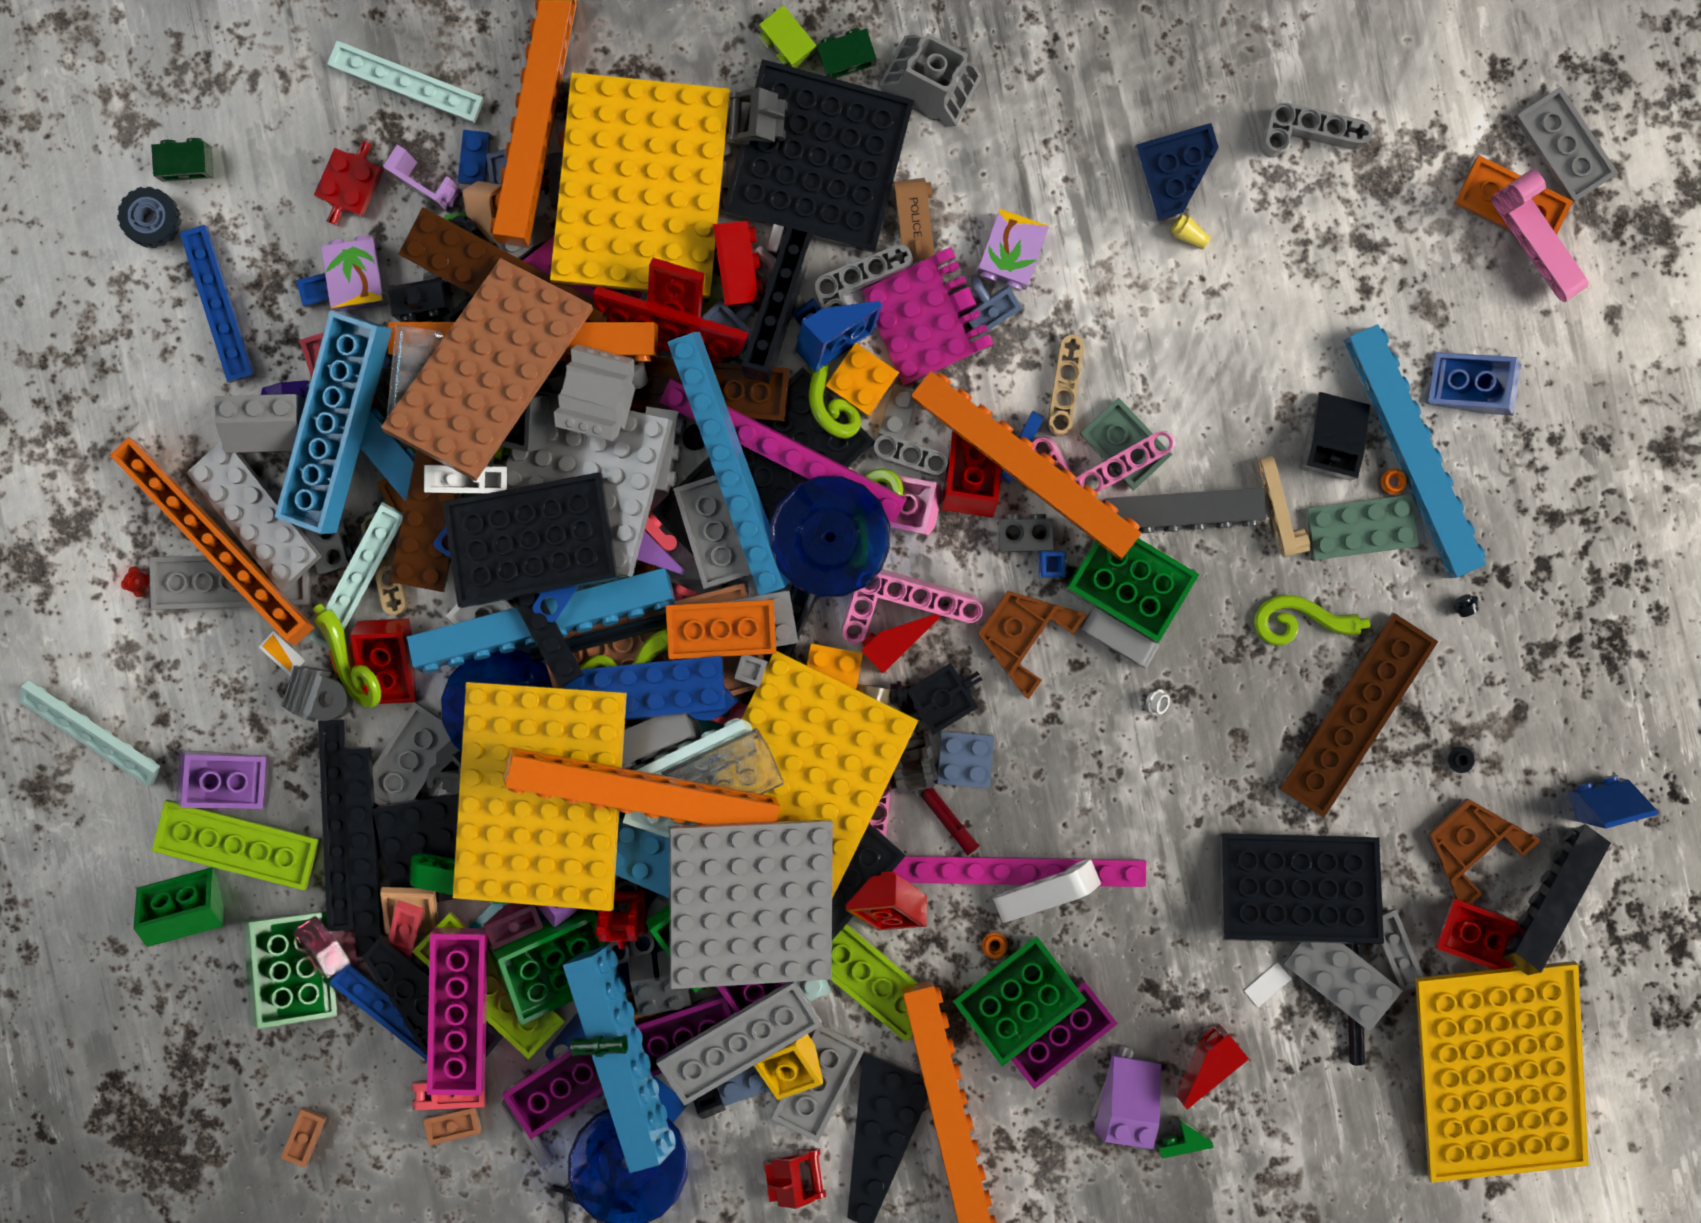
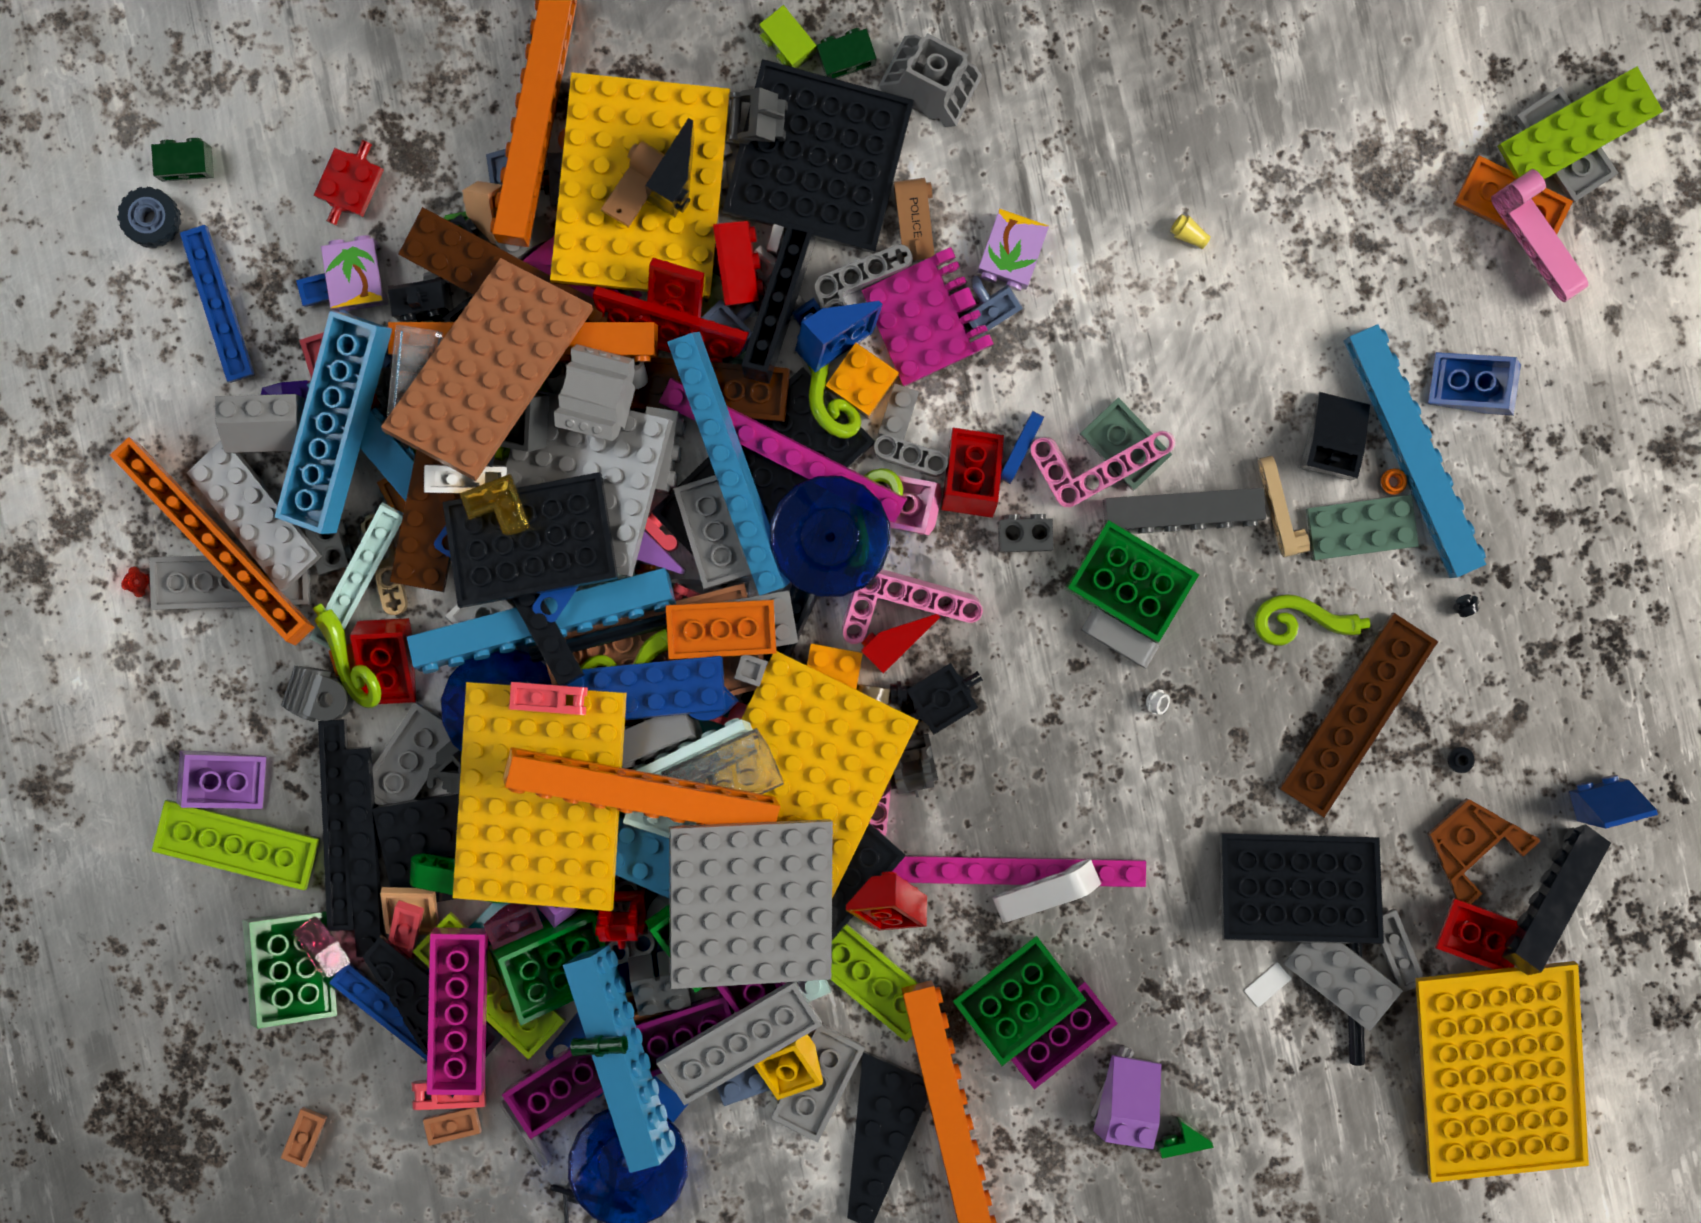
(88, 733): light aqua plate -> none
(178, 907): green slope -> none
(281, 653): sticker -> none
(400, 166): lavender panel -> none
(405, 82): light aqua plate -> none
(473, 157): blue plate -> none
(500, 497): none -> clear yellow brick
(547, 698): none -> coral plate
(630, 191): none -> medium nougat door
(670, 182): none -> black slope
(692, 438): black plate -> none
(709, 1104): black slope -> none
(785, 1180): red piece -> none
(949, 820): dark red axle -> none
(965, 759): sand blue plate -> none
(998, 953): orange plate -> none
(1014, 629): dark orange wing -> none
(1026, 465): orange brick -> none
(1051, 564): blue brick -> none
(1068, 386): tan beam -> none
(1175, 167): dark blue plate -> none
(1210, 1064): red slope -> none
(1318, 132): light grey beam -> none
(1582, 126): none -> lime plate

